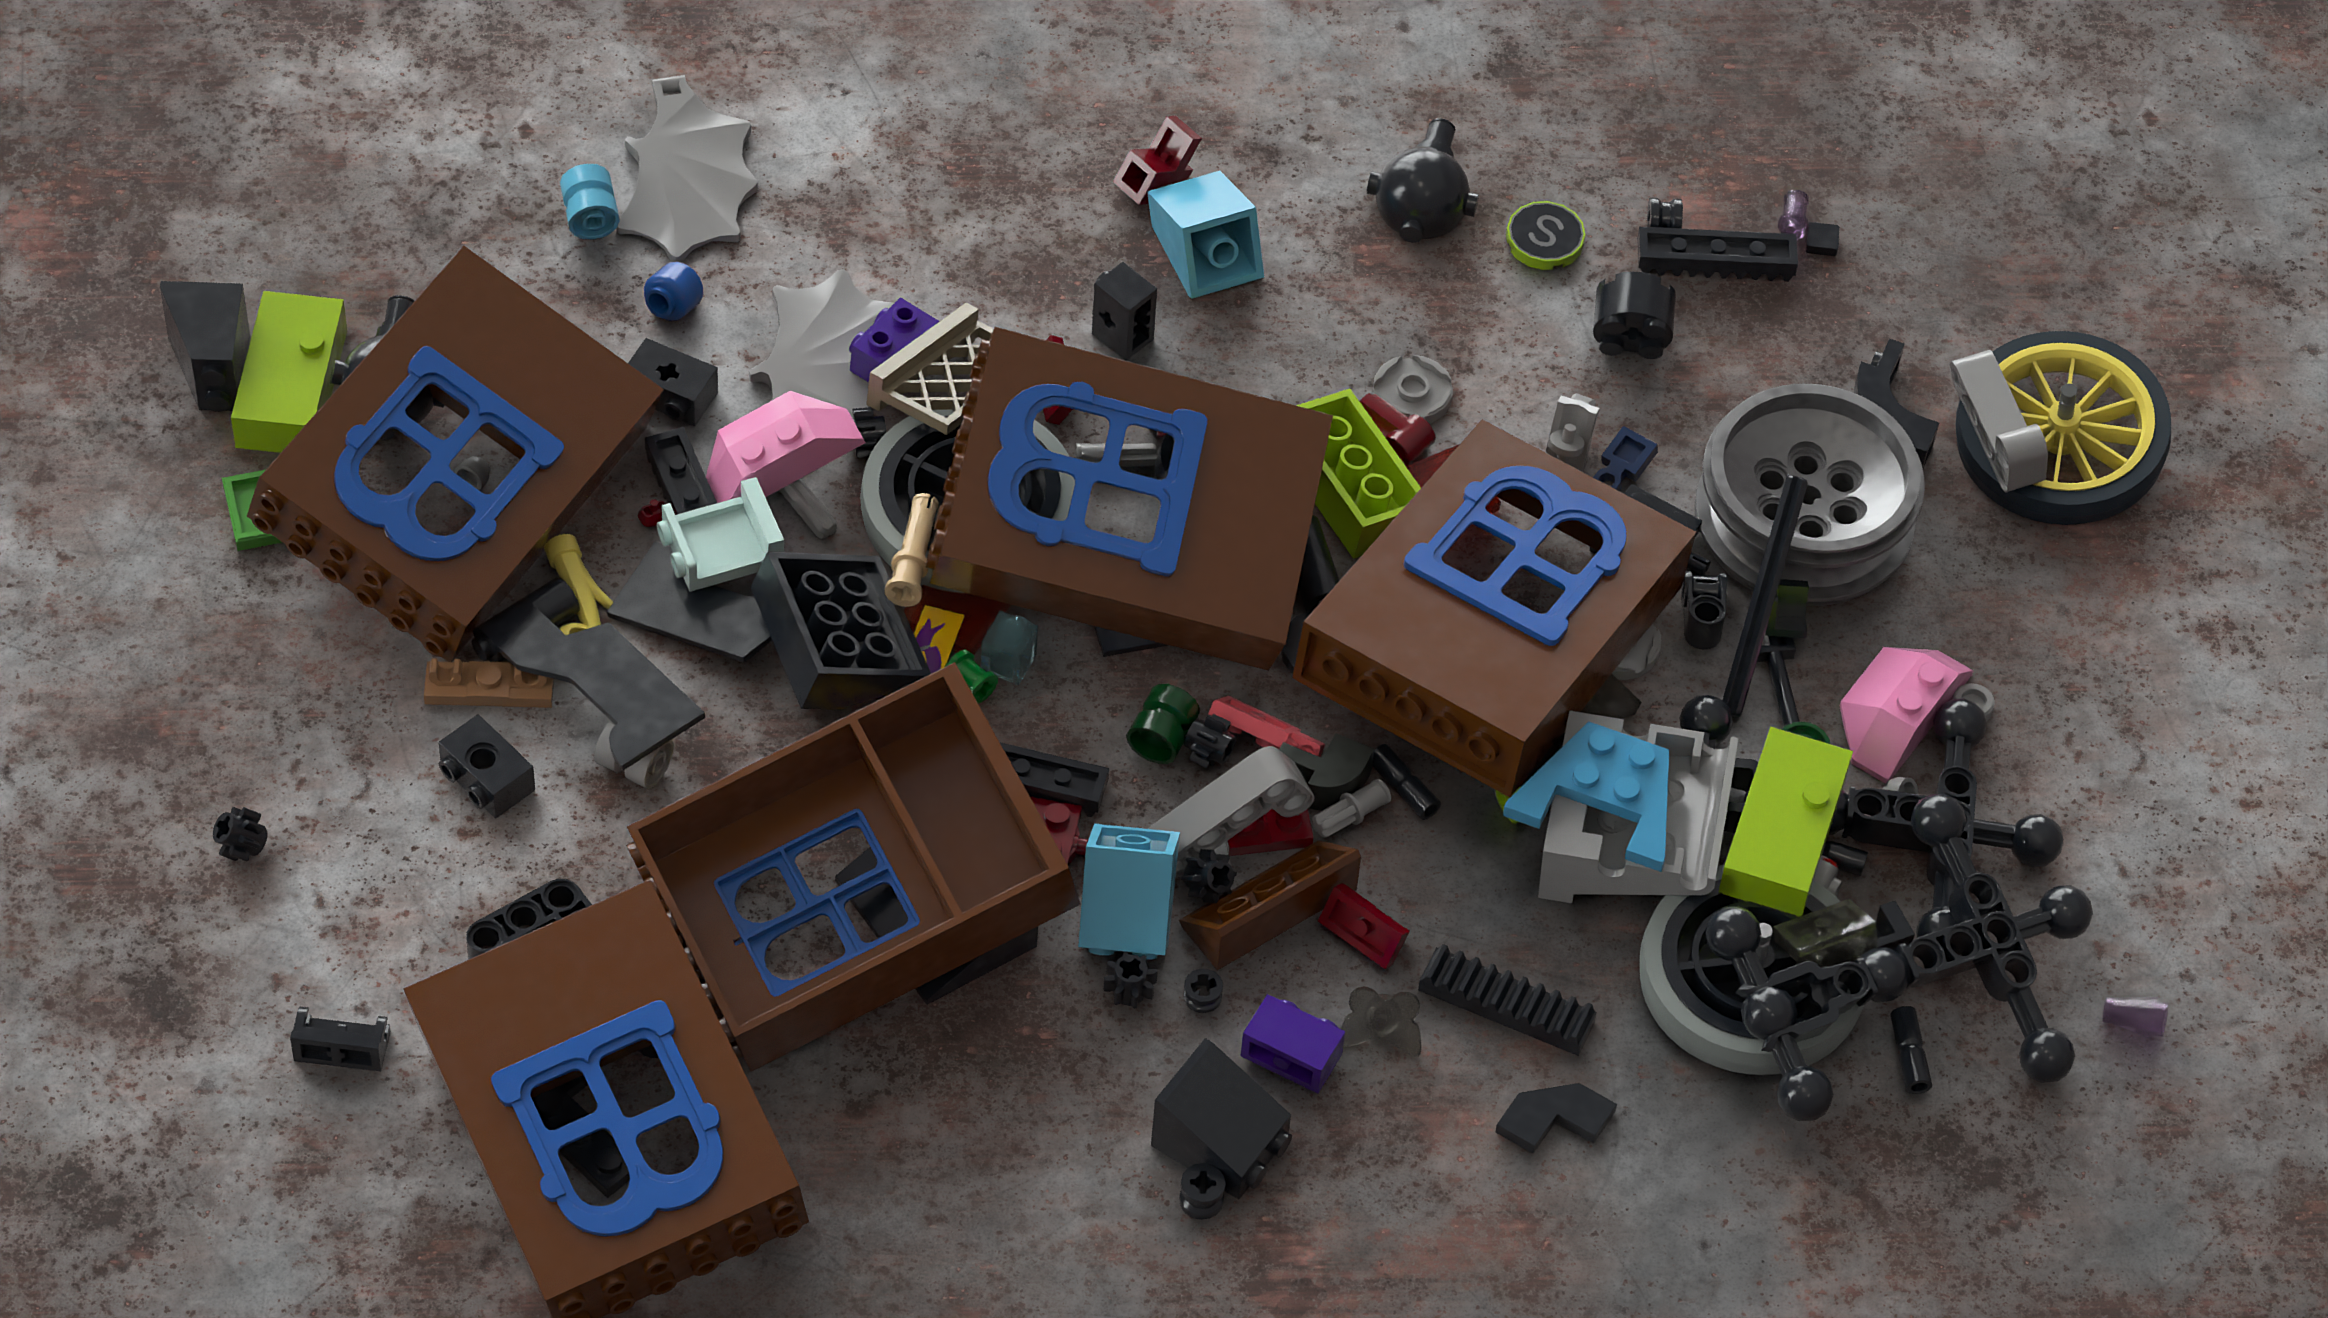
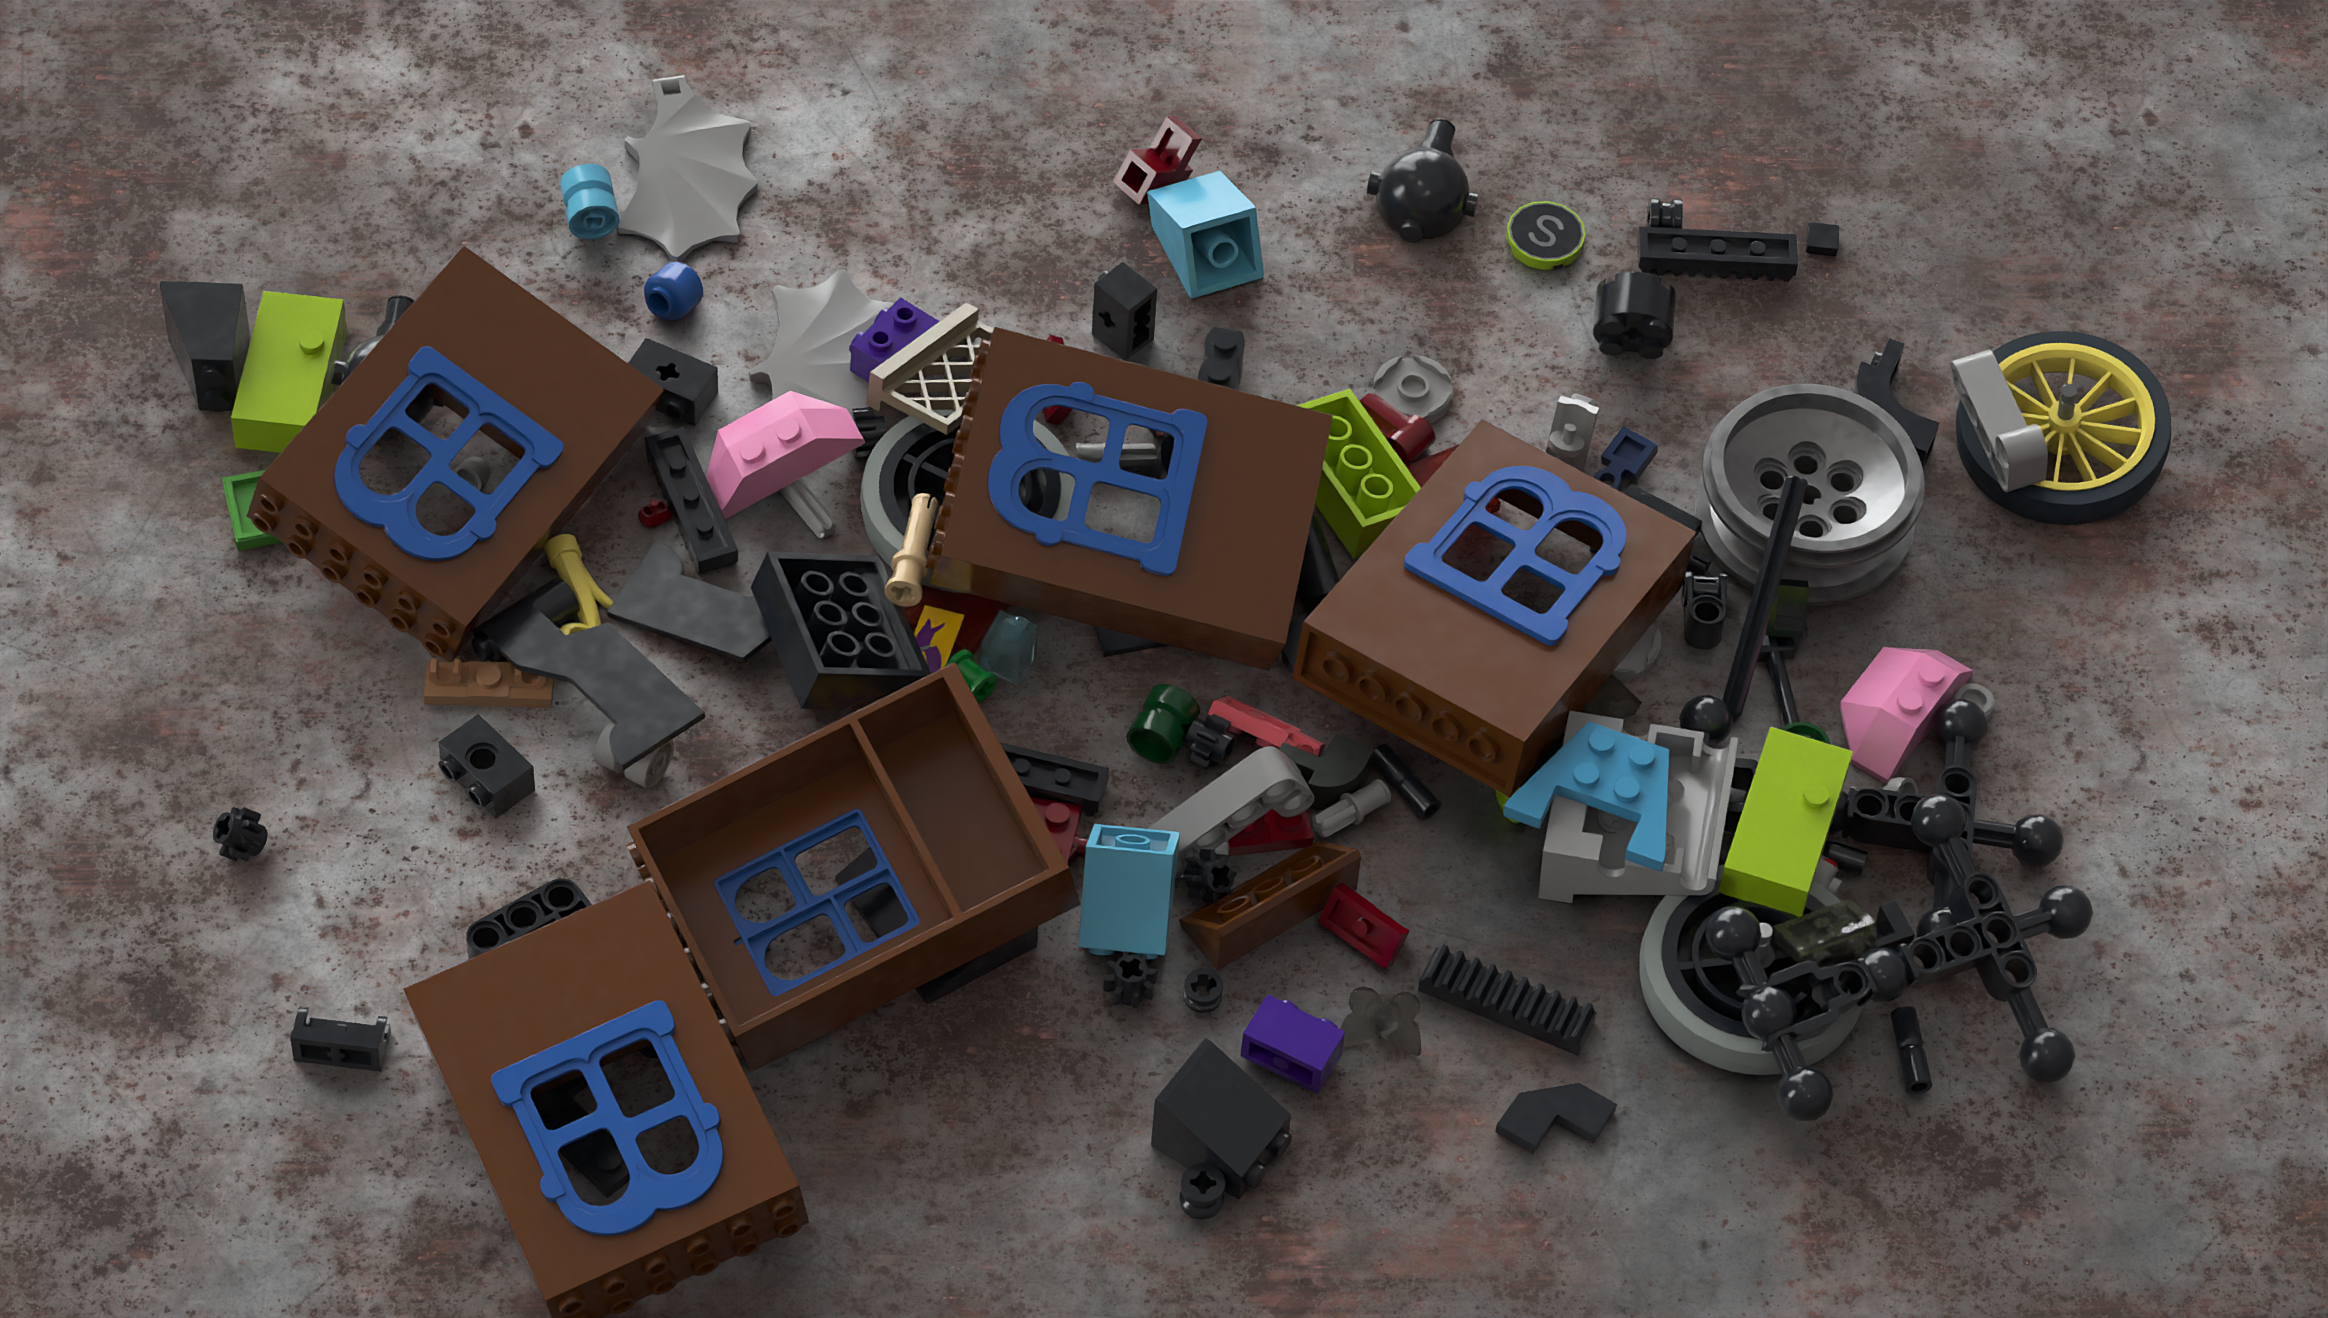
(721, 538): light aqua panel -> none
(1223, 358): none -> black brick
(1794, 214): clear purple pin -> none
(2137, 1014): clear purple cone -> none

